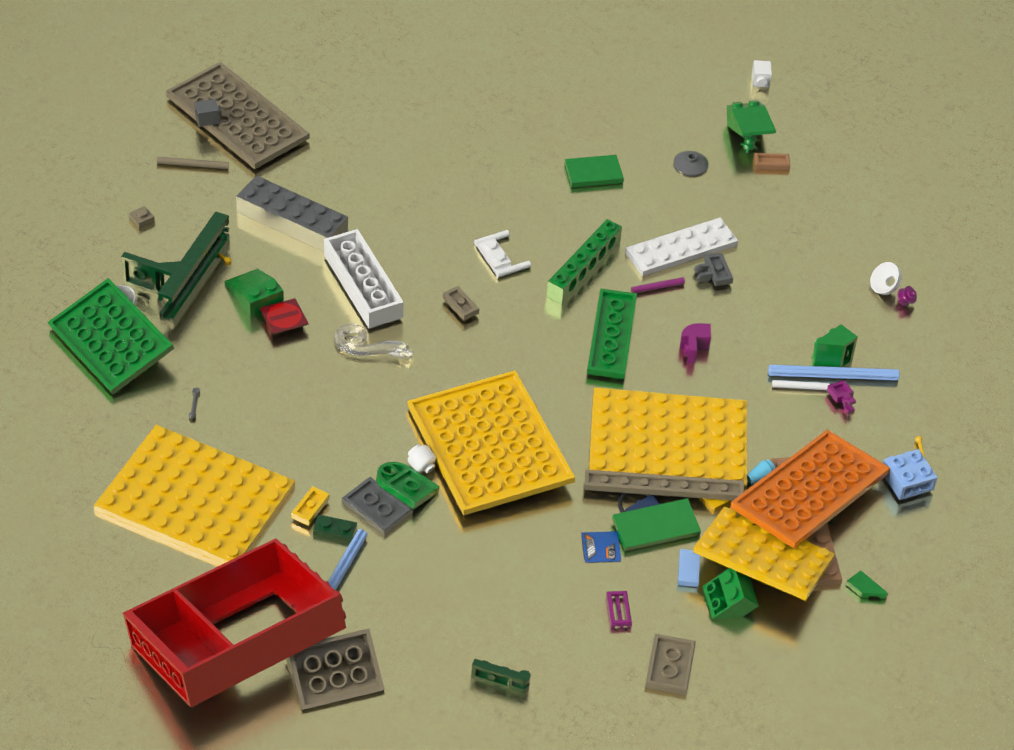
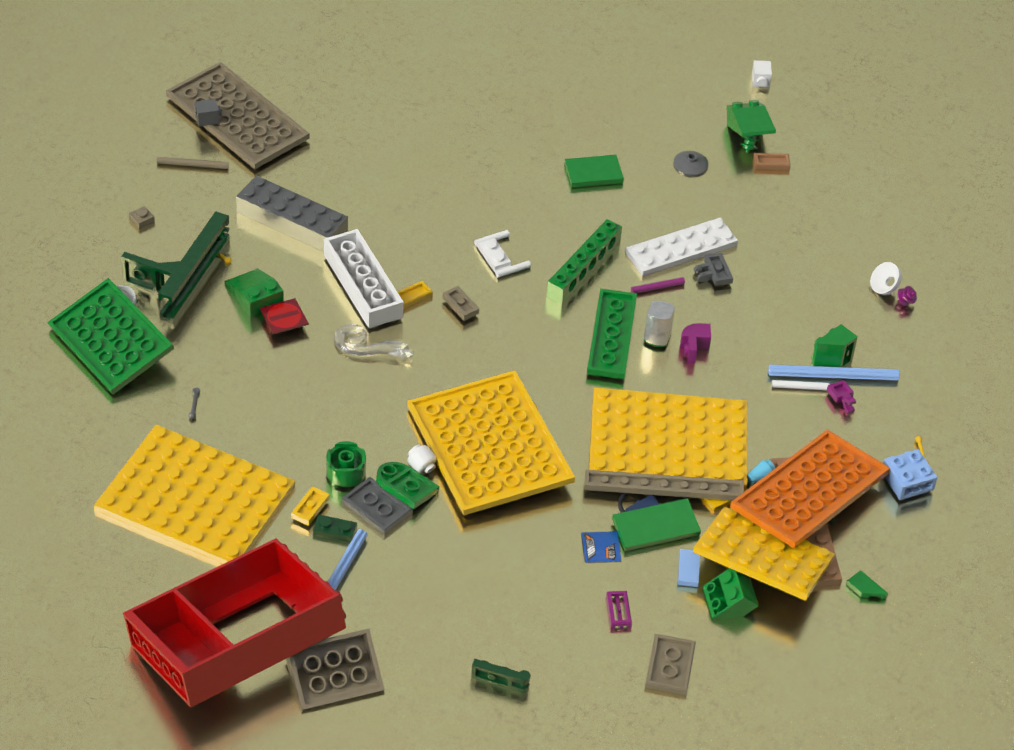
(346, 464): none -> green brick
(415, 294): none -> yellow tile
(659, 323): none -> flat silver piece

